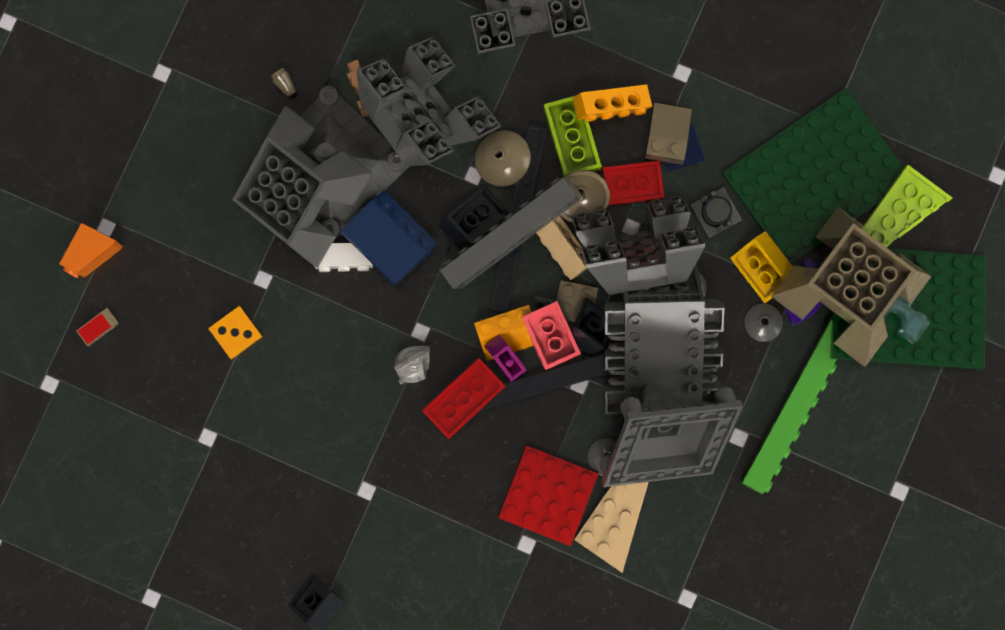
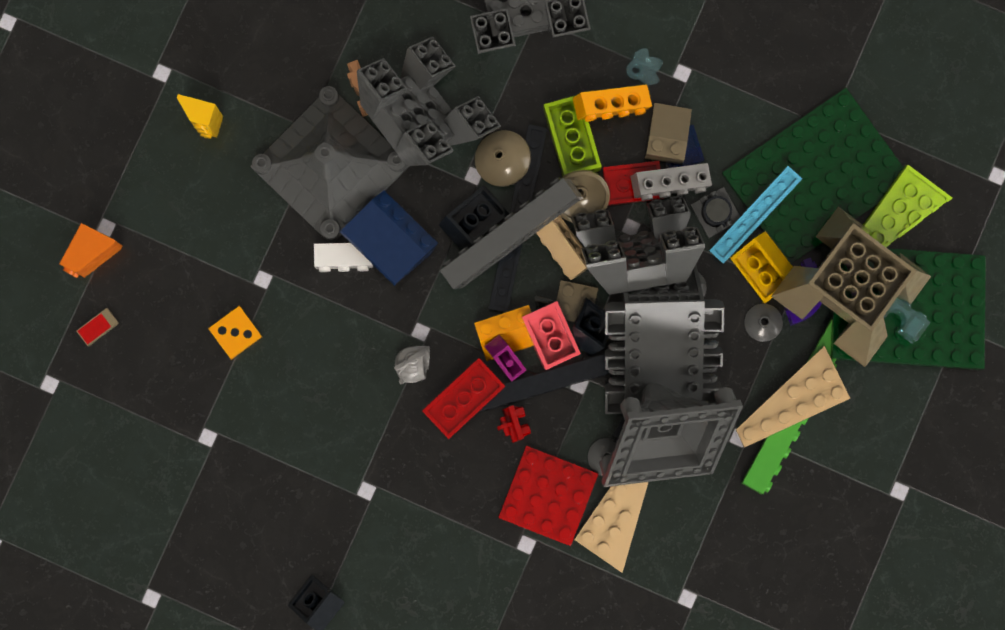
(203, 115): none -> yellow slope
(283, 82): dark tan cone -> none
(289, 188): dark grey slope -> none
(511, 424): none -> red hips
(647, 67): none -> clear light blue plate
(670, 181): none -> light grey brick
(755, 214): none -> medium azure plate
(801, 397): none -> tan wing

